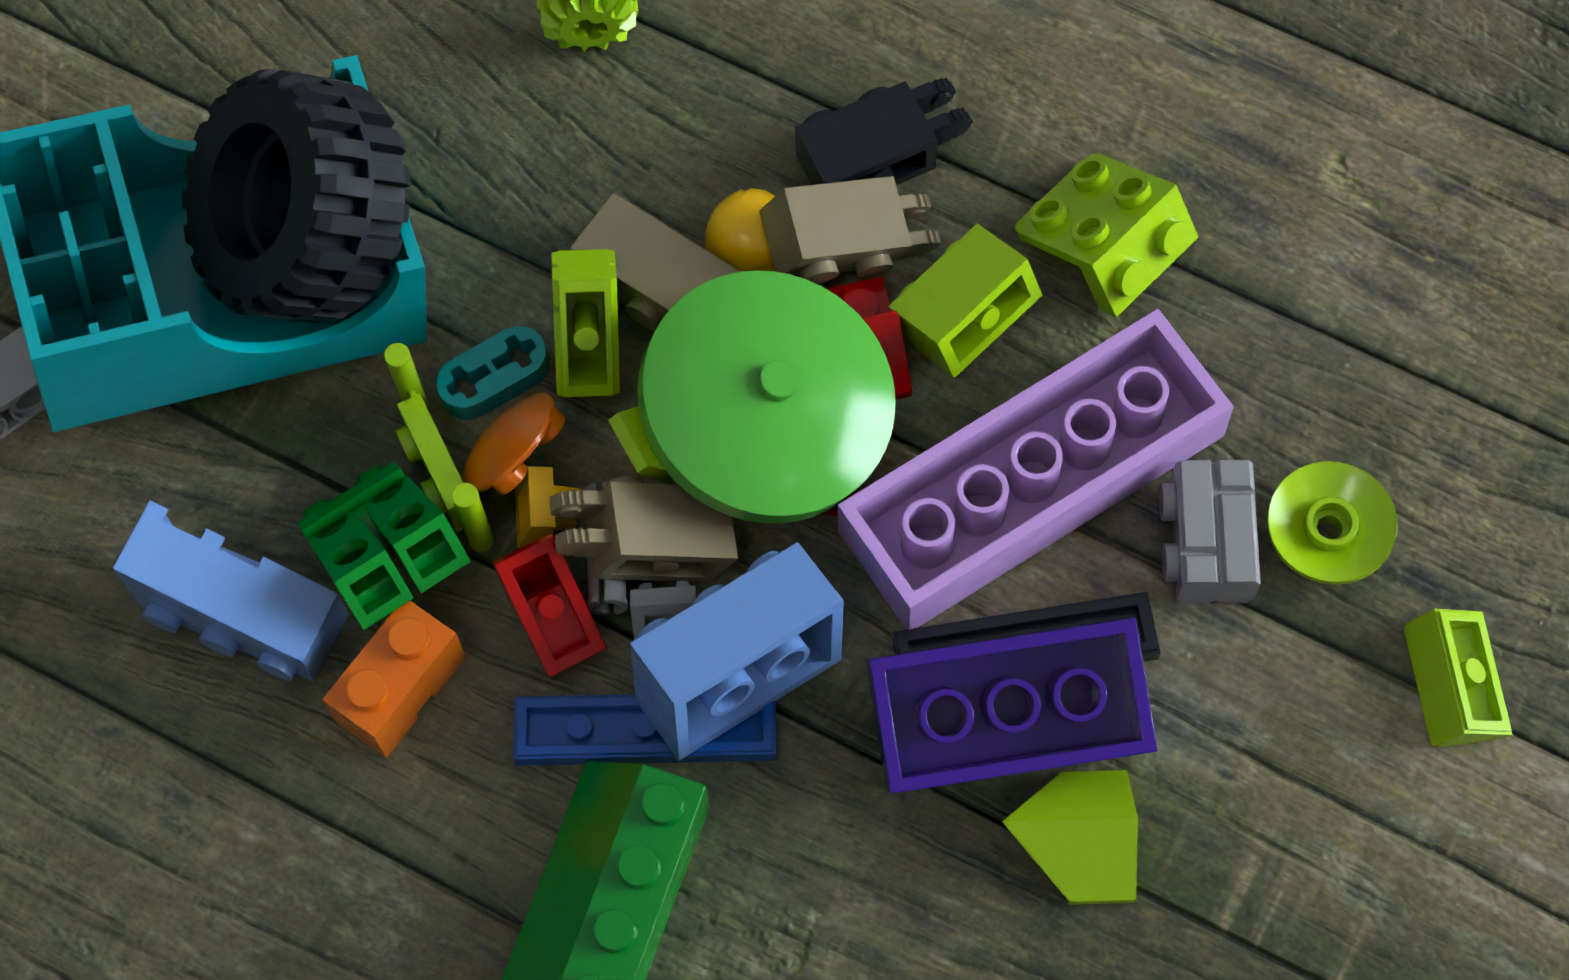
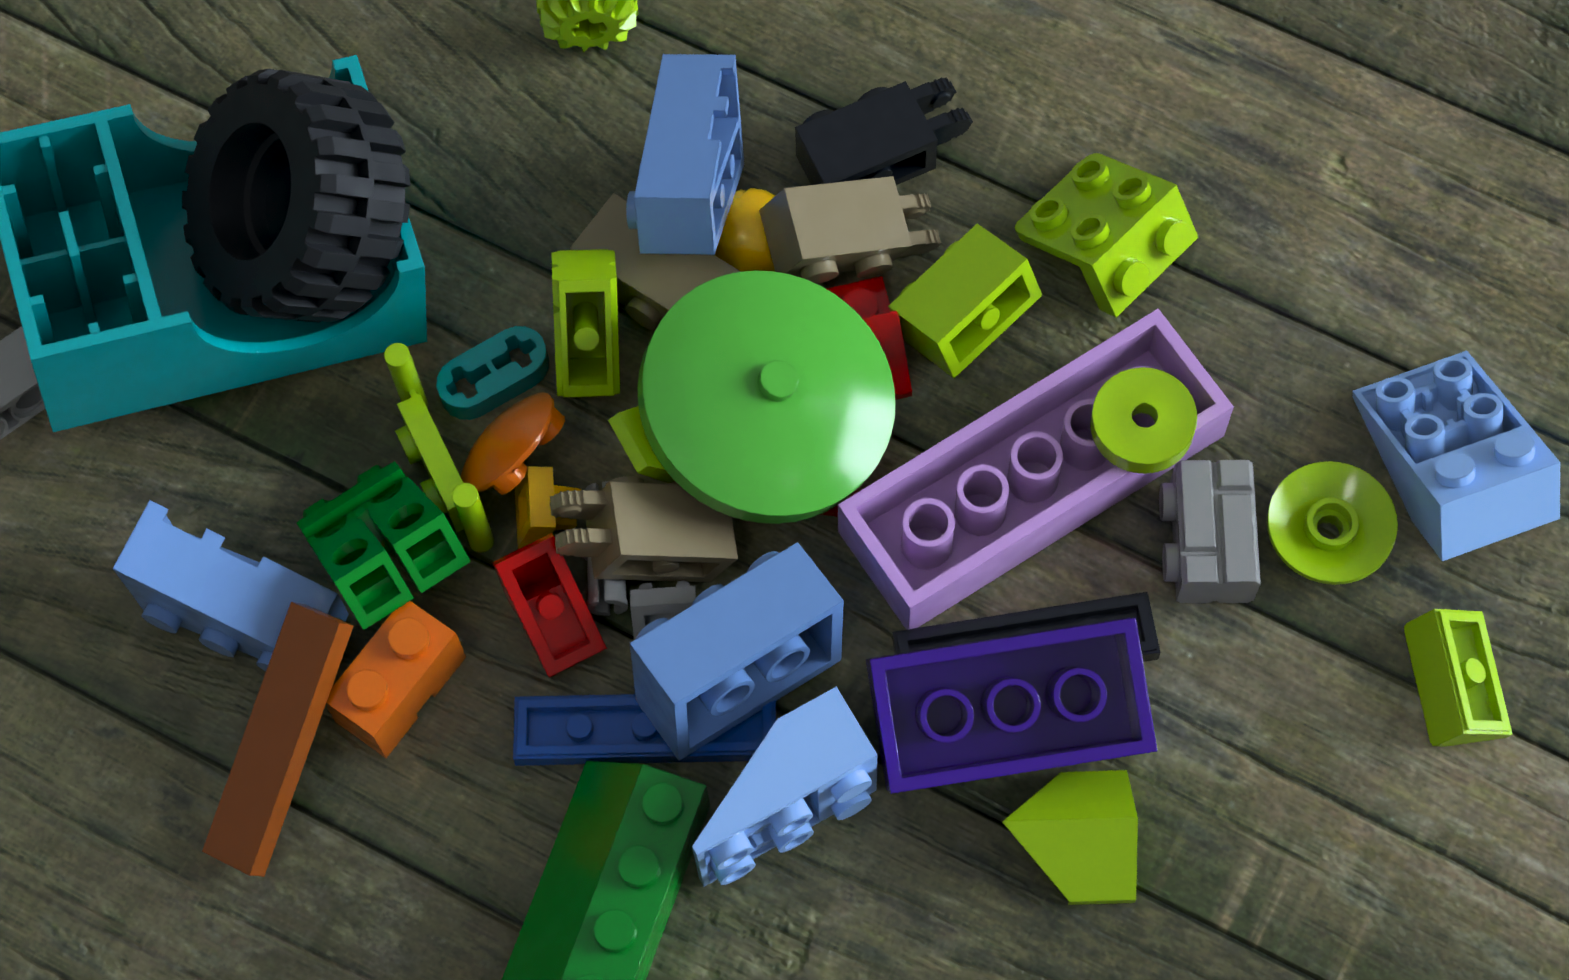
(277, 739): none -> dark orange tile
(689, 156): none -> medium blue wedge
(801, 774): none -> light blue slope
(1138, 447): none -> lime piece
(1460, 455): none -> light blue slope

